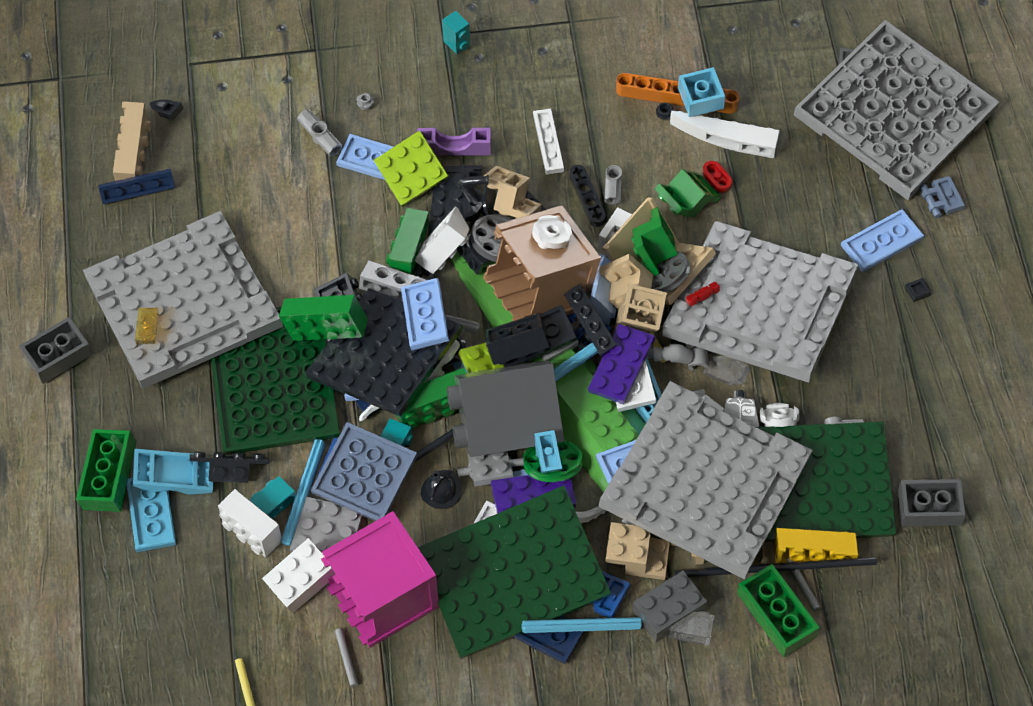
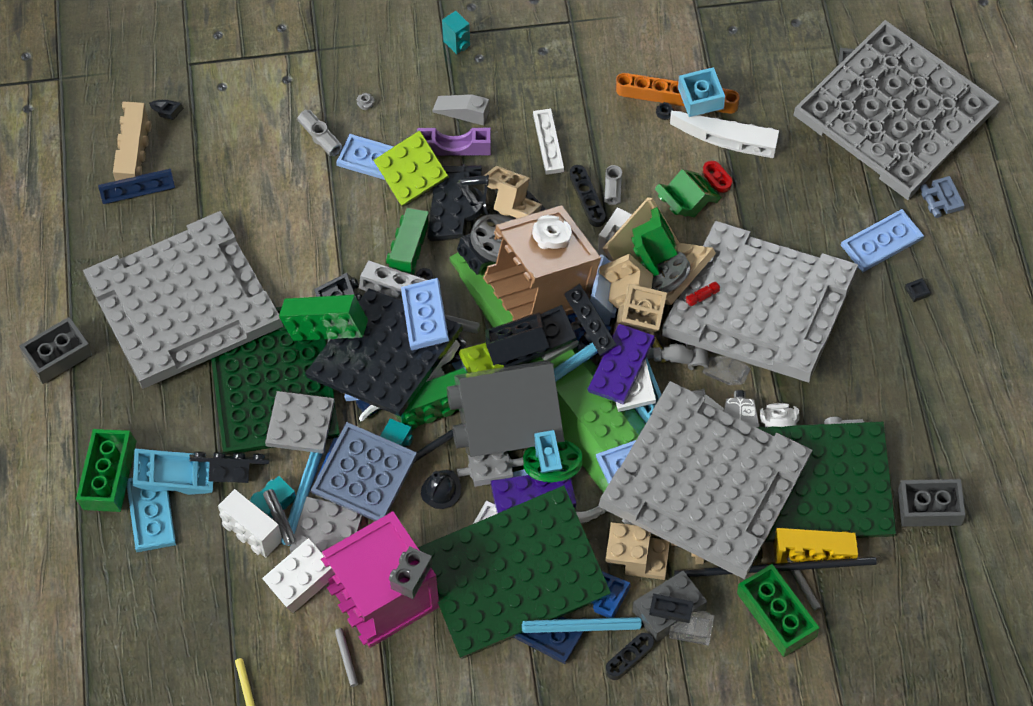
(146, 325): clear yellow plate -> none
(279, 517): none -> dark grey axle
(300, 422): none -> light grey plate
(415, 574): none -> dark grey brick
(443, 242): white slope -> none
(463, 107): none -> light grey slope
(644, 650): none -> black beam
(671, 608): none -> black plate

